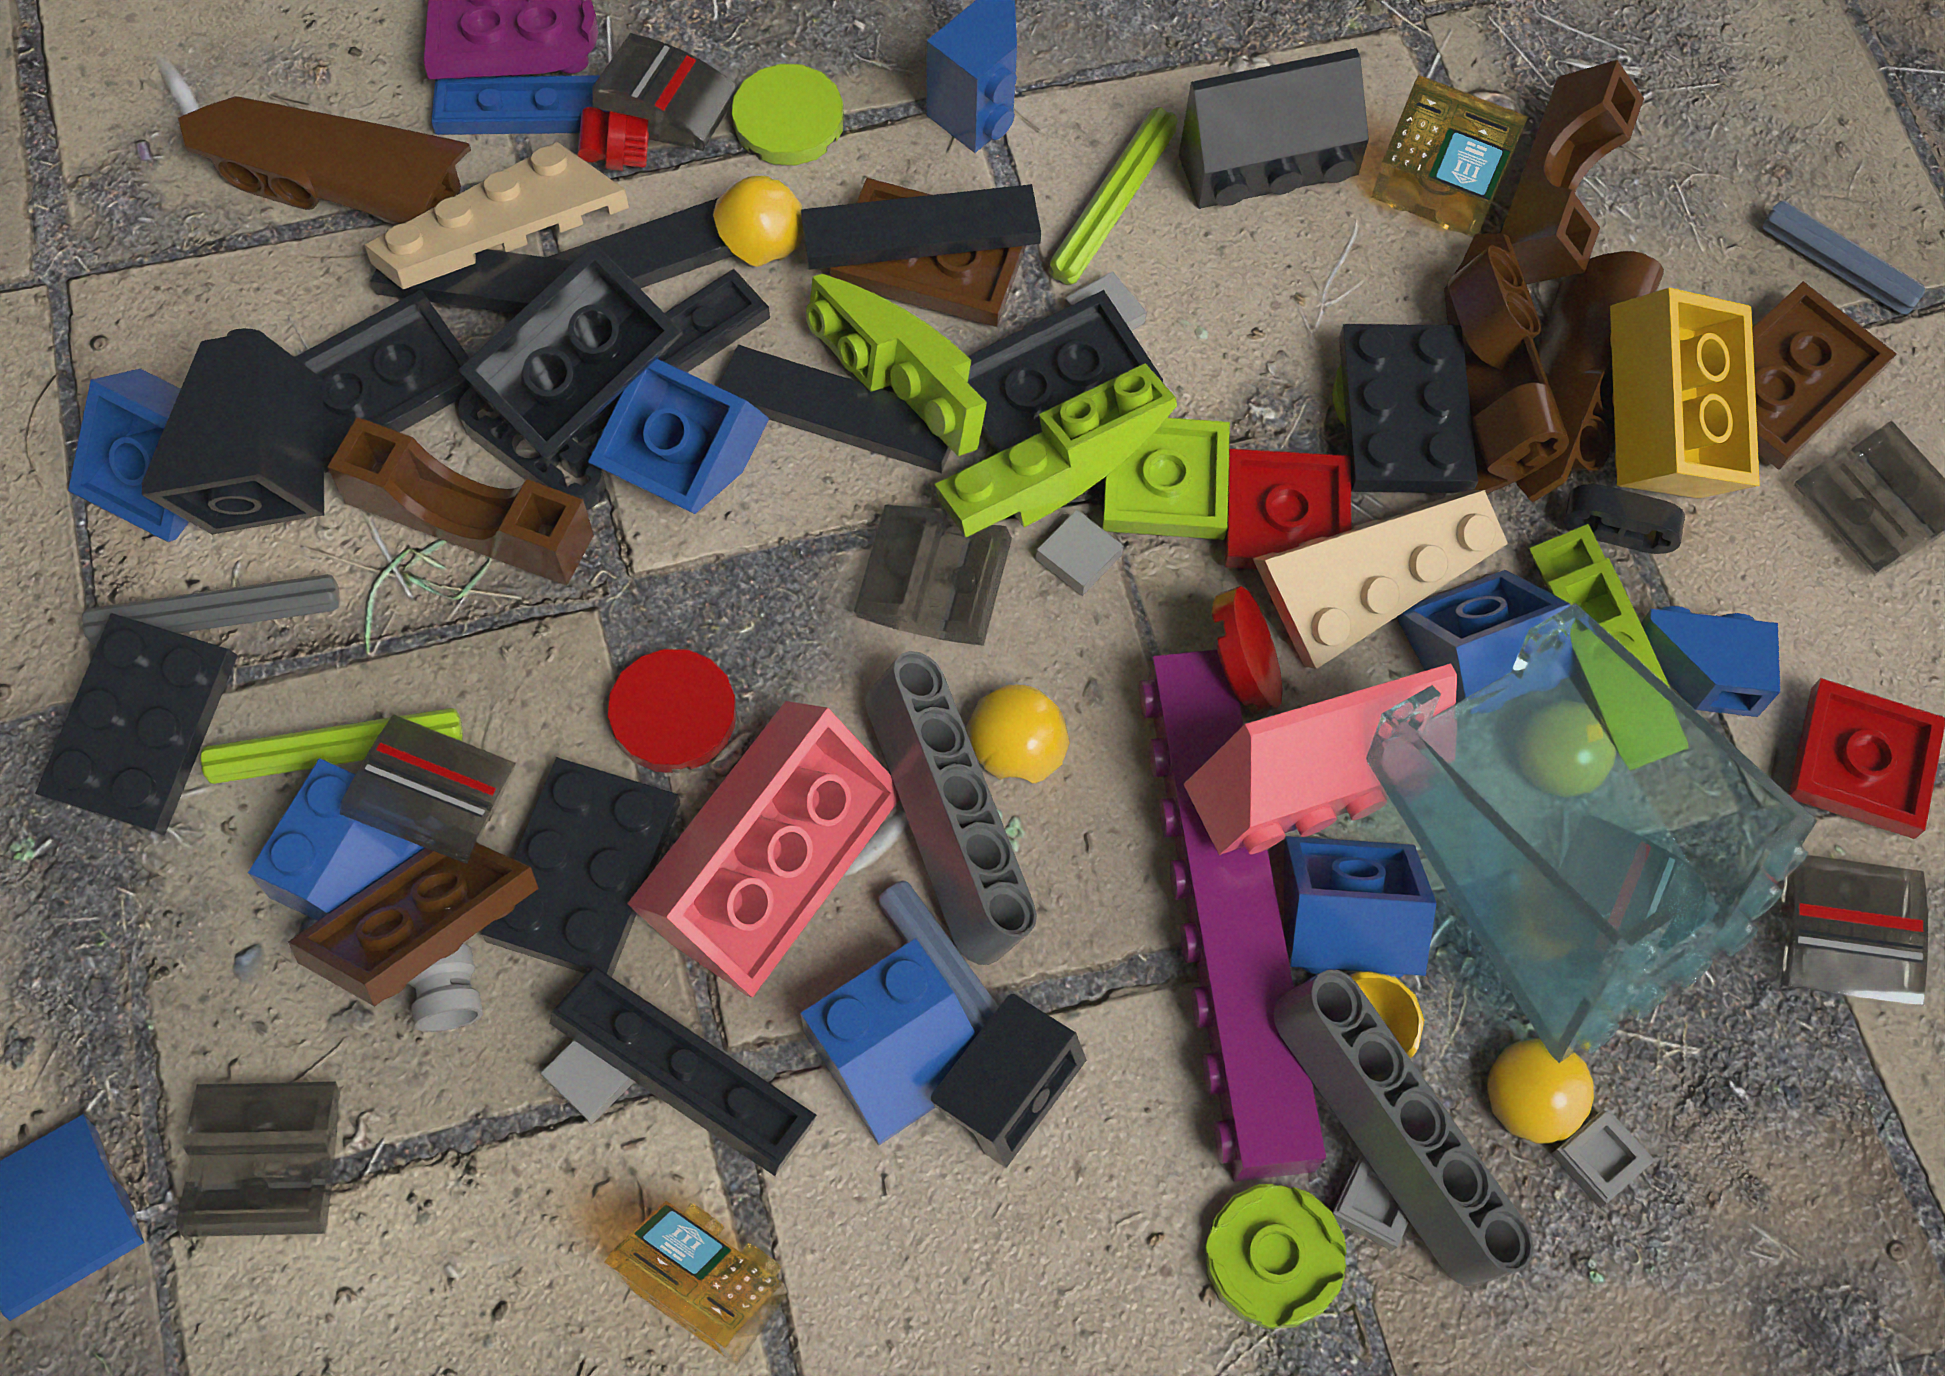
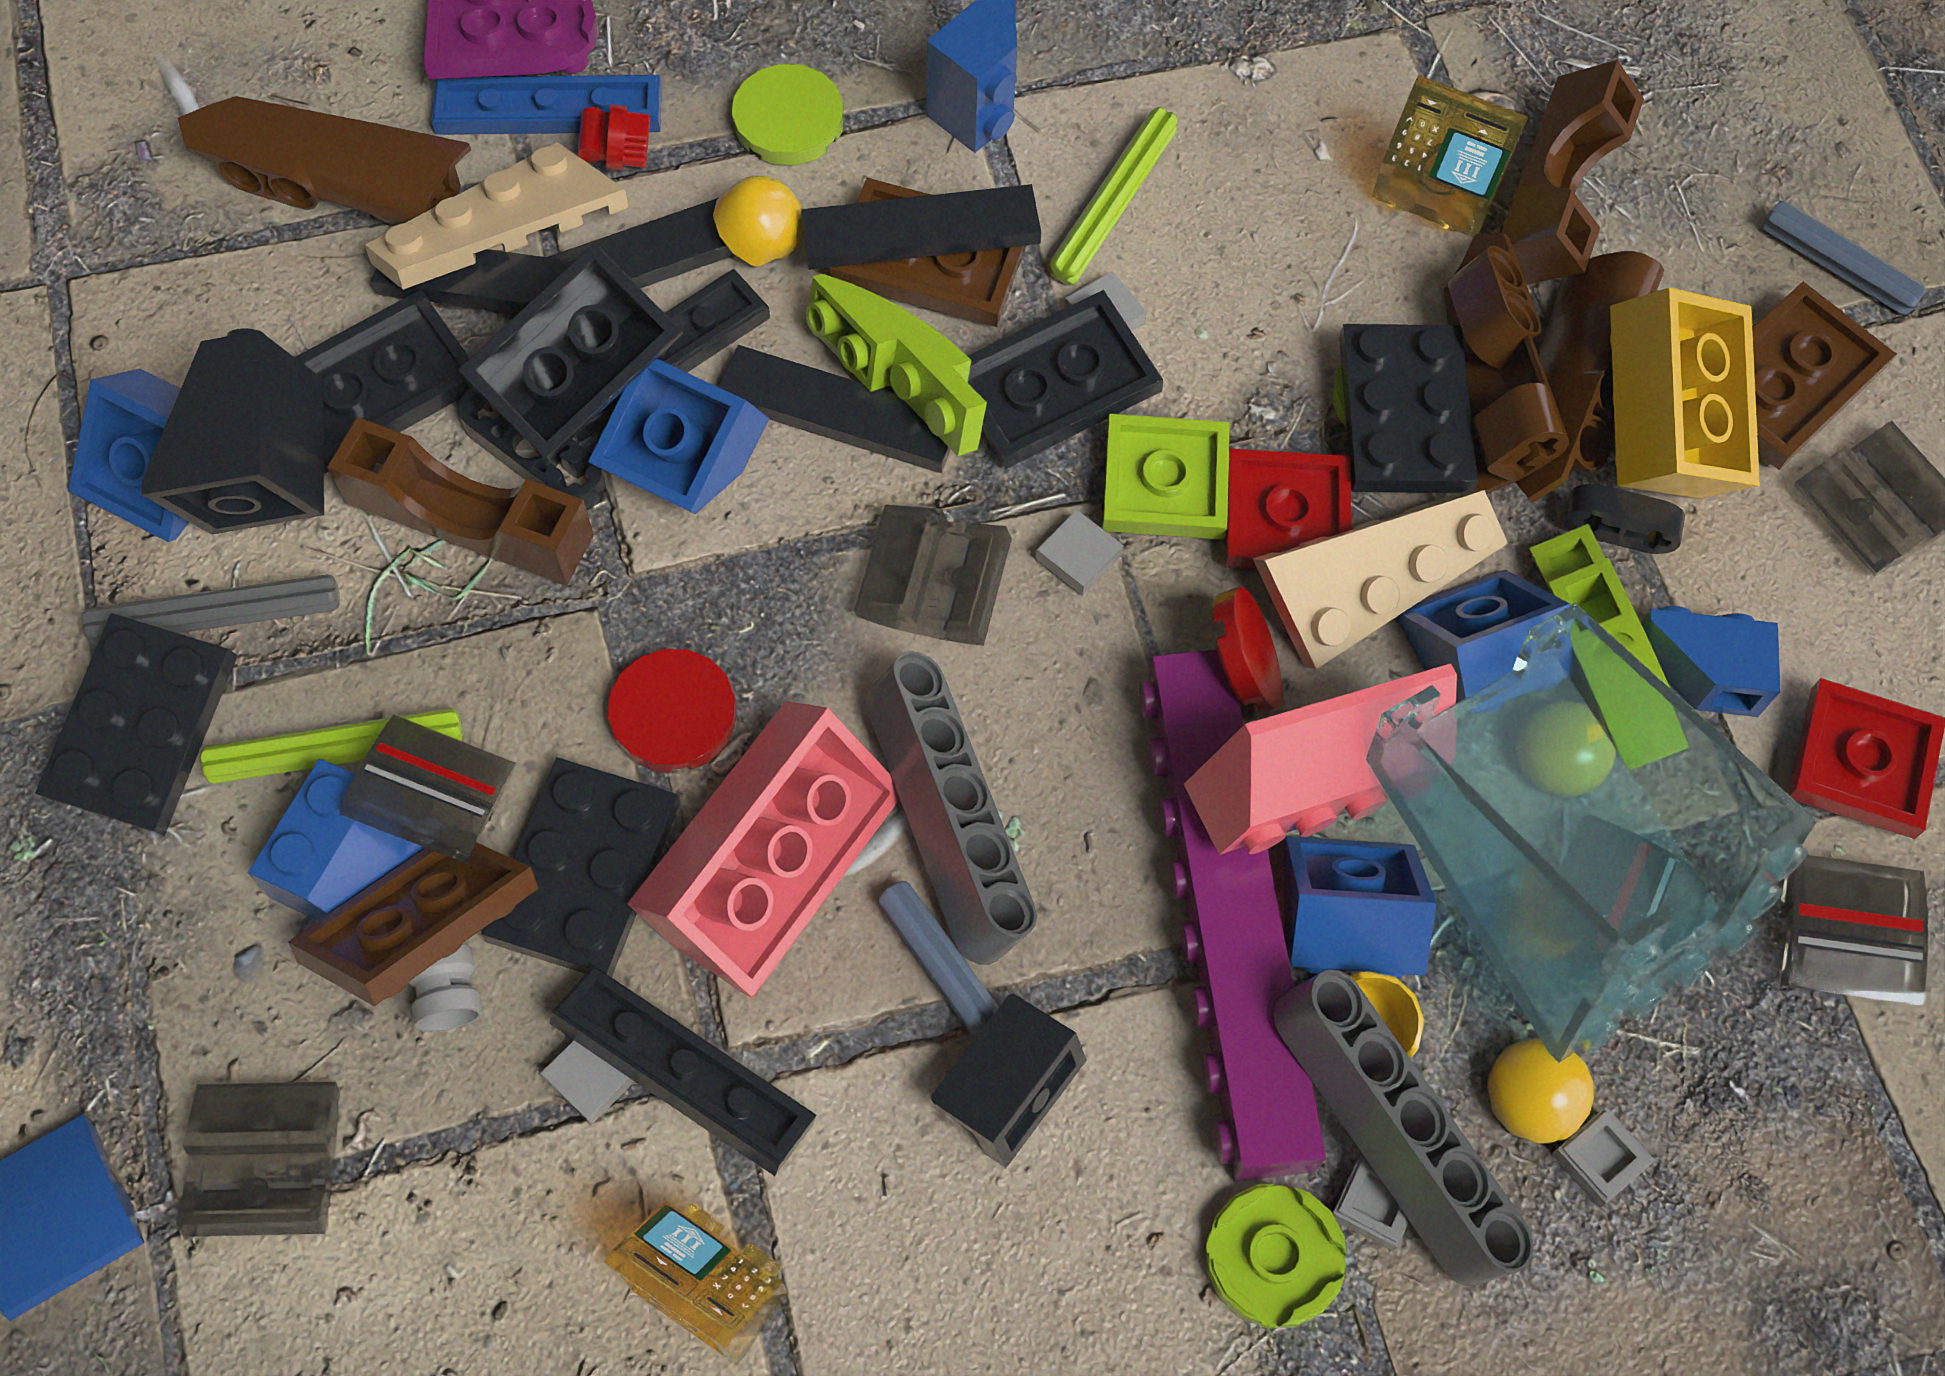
(667, 87): clear smoke slope -> none
(890, 1038): blue slope -> none
(1018, 733): yellow hair -> none
(1072, 453): lime slope -> none
(1275, 129): slope -> none

